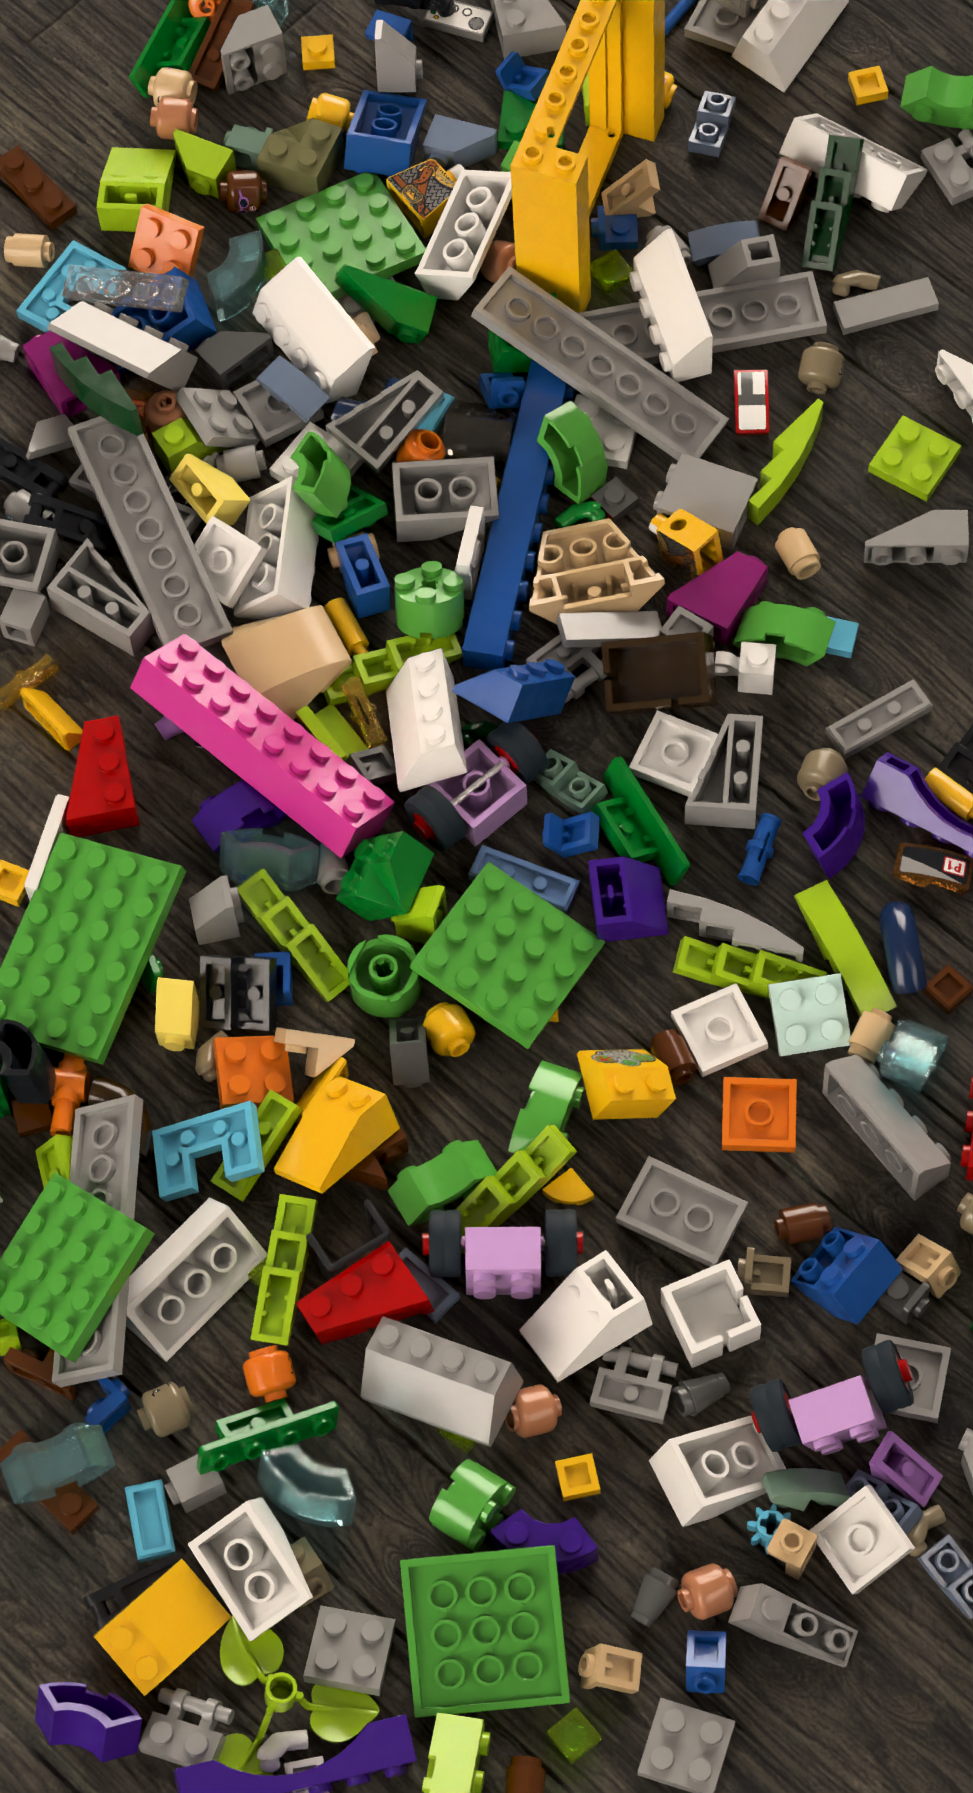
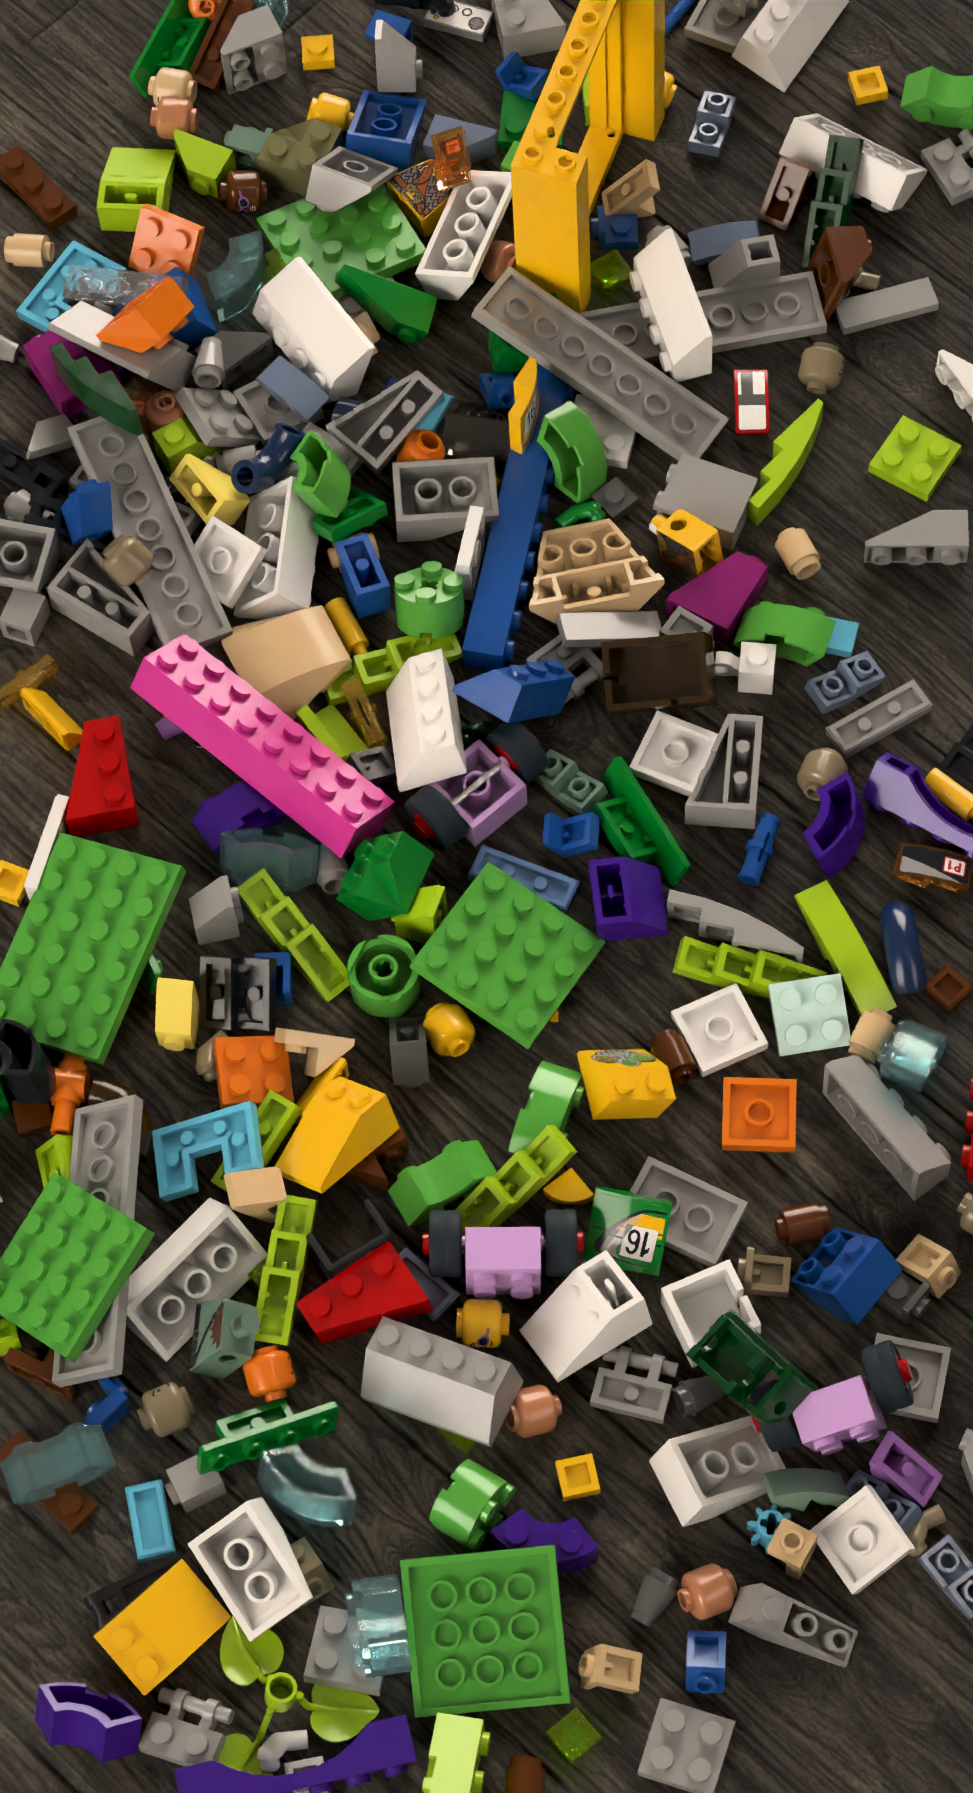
(88, 511): none -> blue slope
(128, 560): none -> dark tan head
(149, 318): none -> orange slope
(209, 364): none -> light grey cone
(223, 1337): none -> sand green torso
(256, 1192): none -> tan slope
(270, 464): none -> dark blue cylinder
(344, 178): none -> light grey slope
(380, 1626): none -> clear light blue brick
(451, 158): none -> clear orange slope
(482, 1323): none -> yellow head
(525, 410): none -> yellow slope
(629, 1229): none -> slope
(739, 1361): none -> dark green piece
(839, 263): none -> reddish brown slope
(846, 683): none -> sand blue slope

